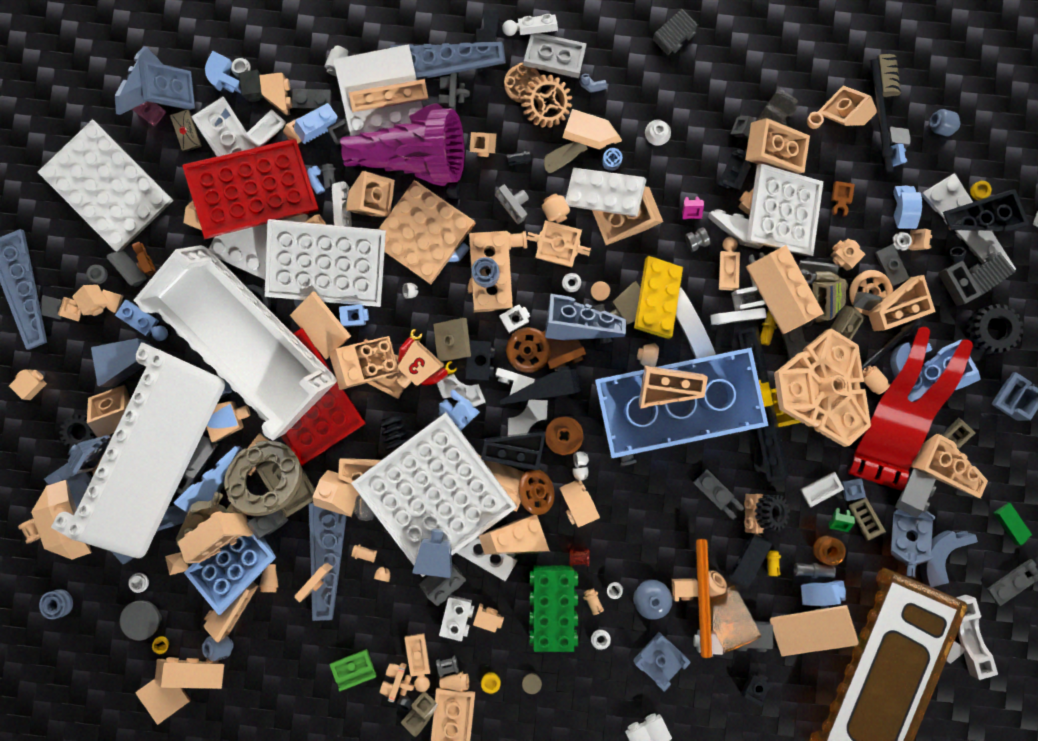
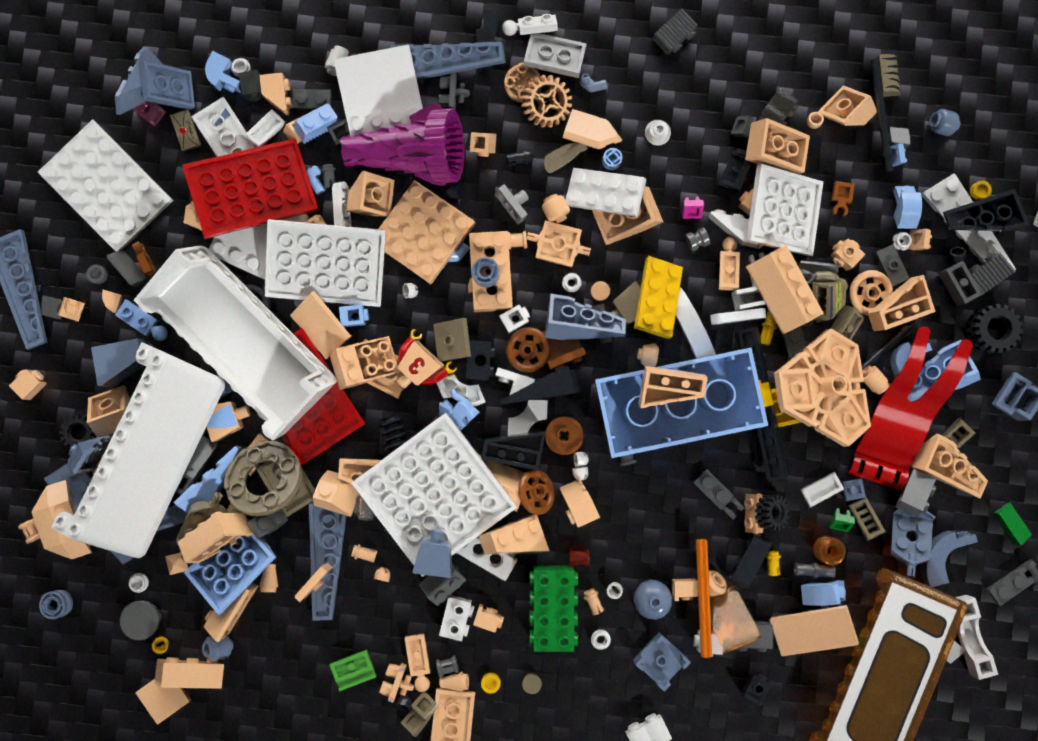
(90, 300): light nougat brick -> none
(388, 96): light nougat tile -> none
(866, 301): dark grey slope -> none

